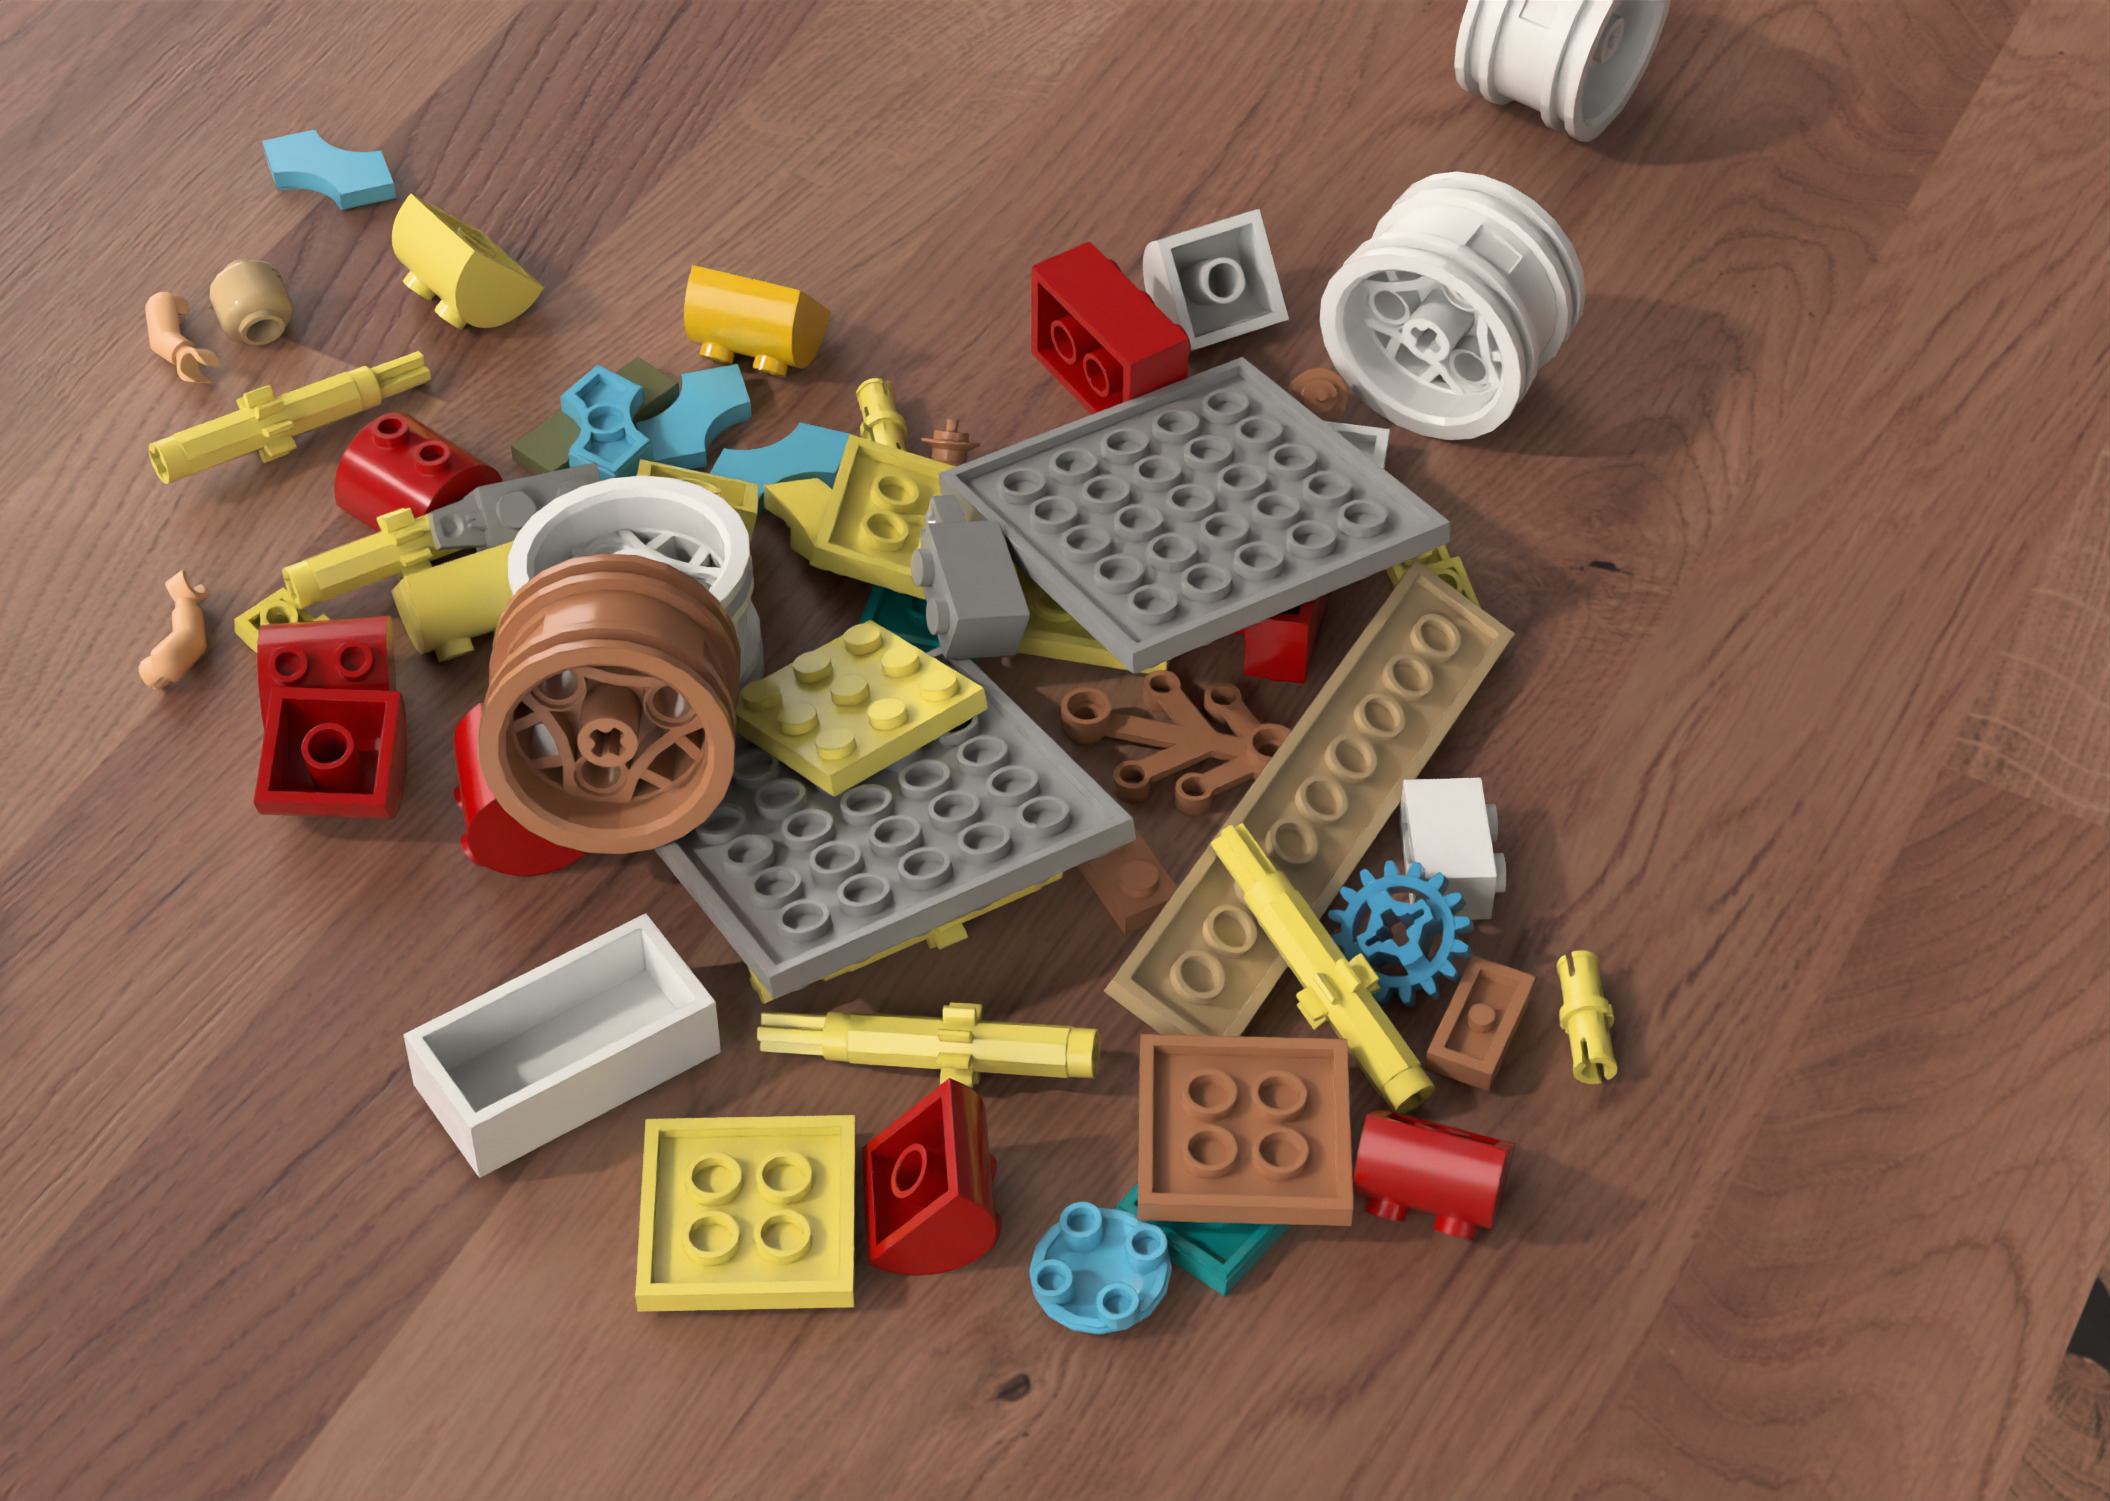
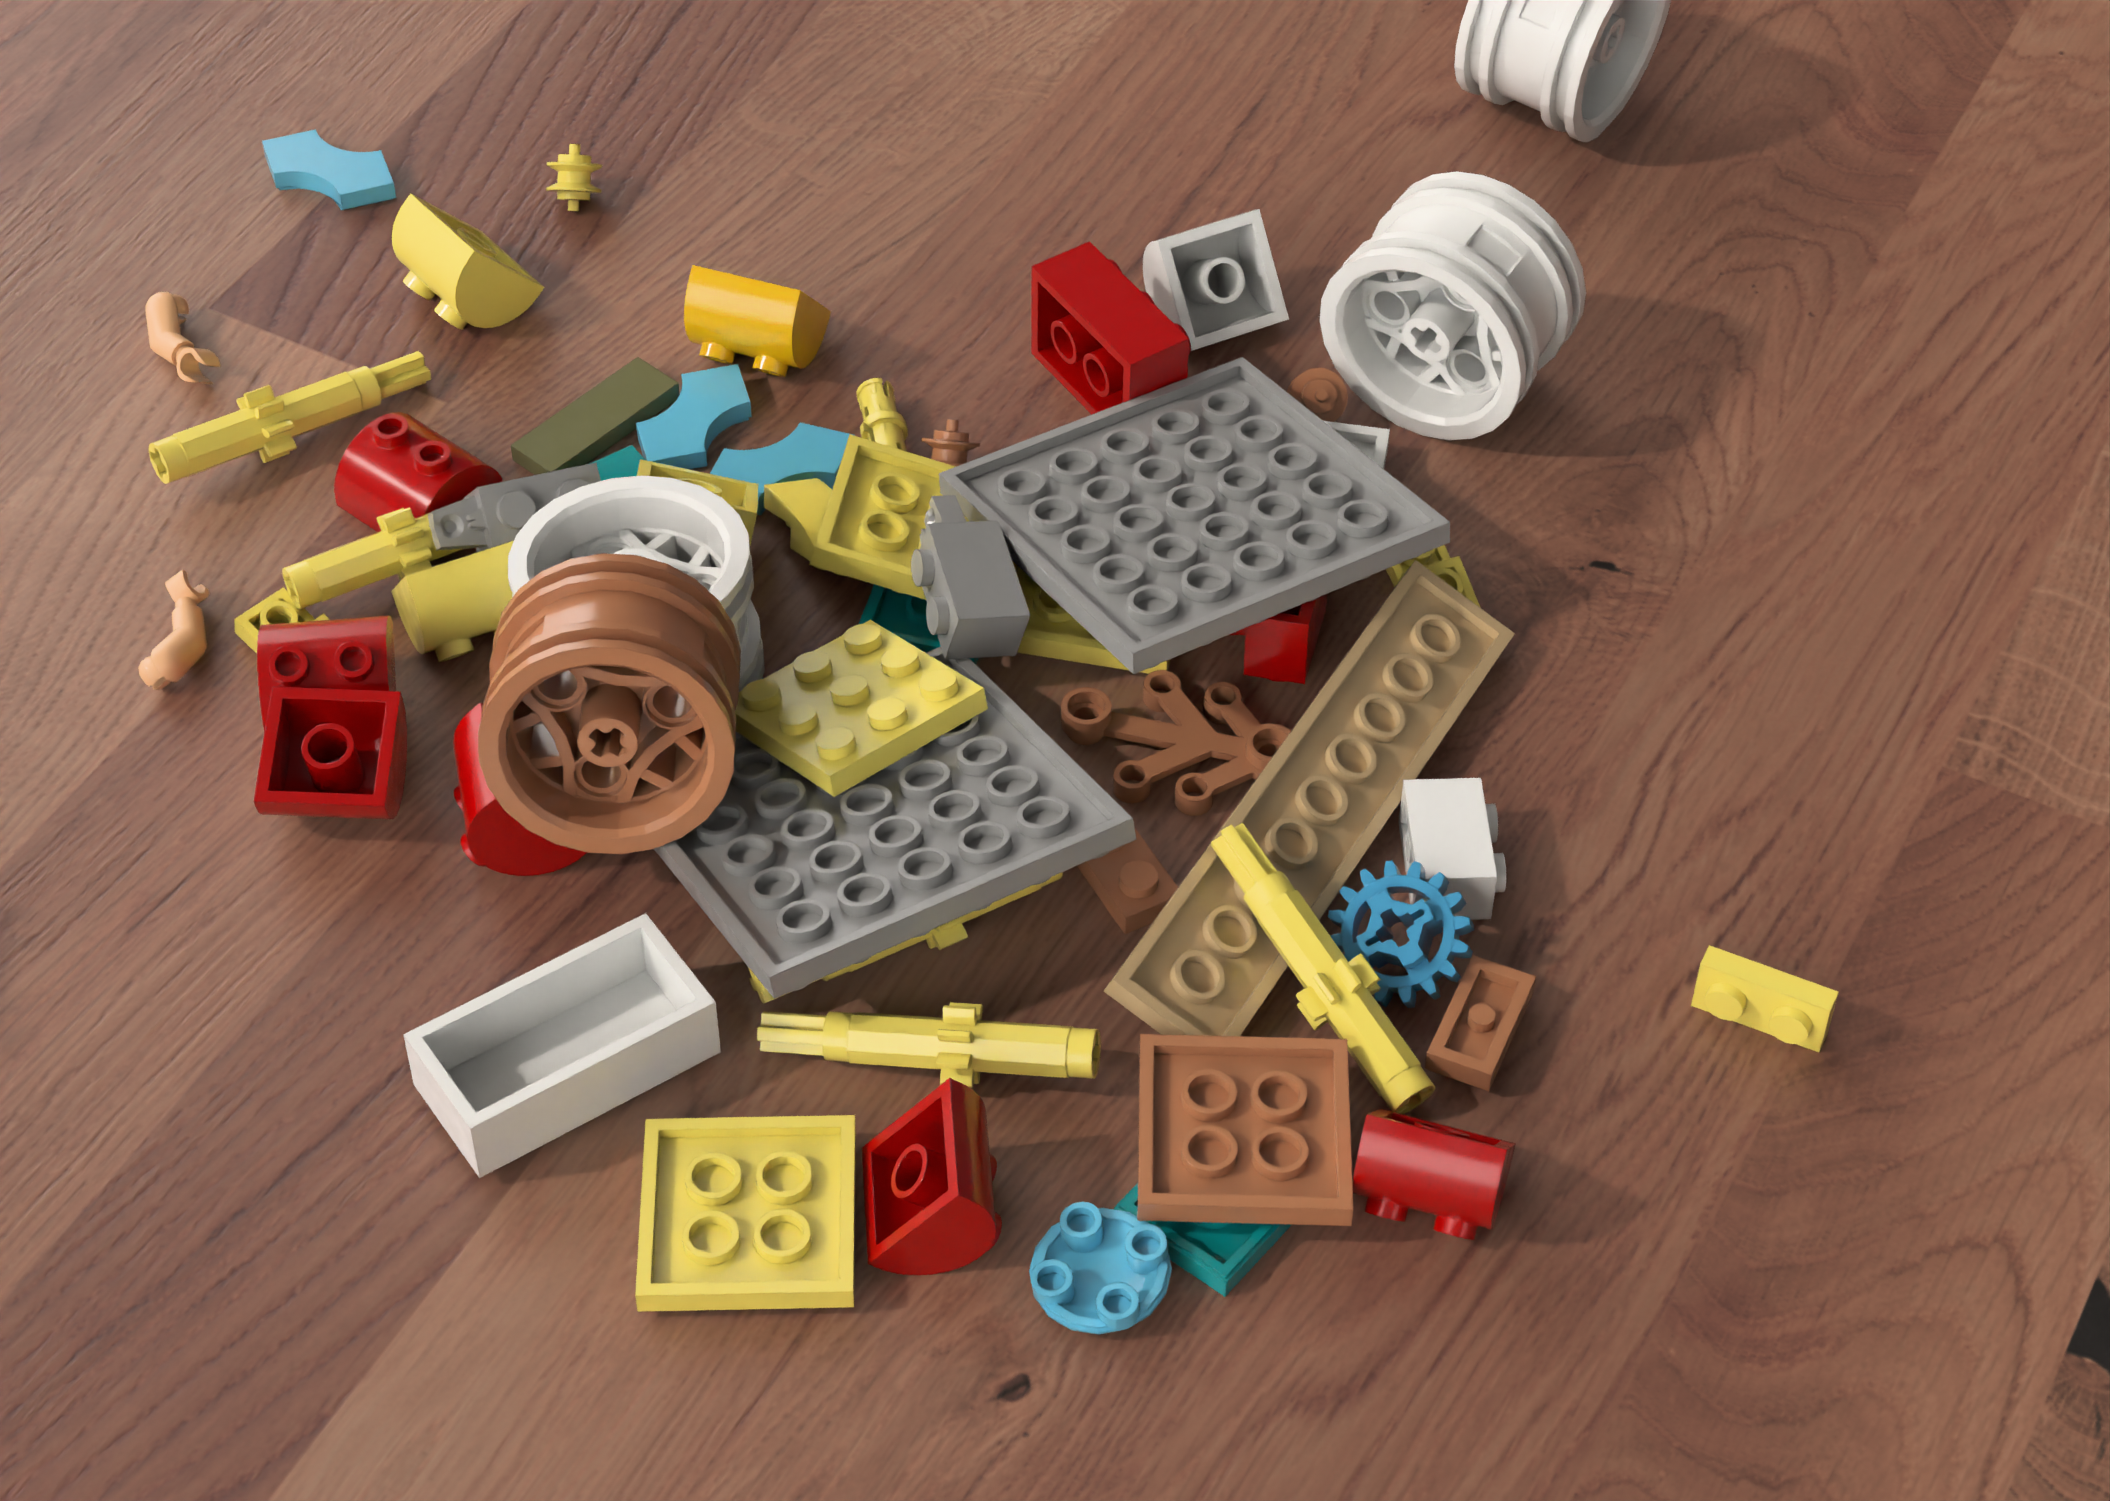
(251, 302): tan head -> none
(574, 177): none -> light yellow wheel
(604, 411): medium azure tile -> none
(1586, 1017): light yellow pin -> none
(1764, 998): none -> light yellow plate

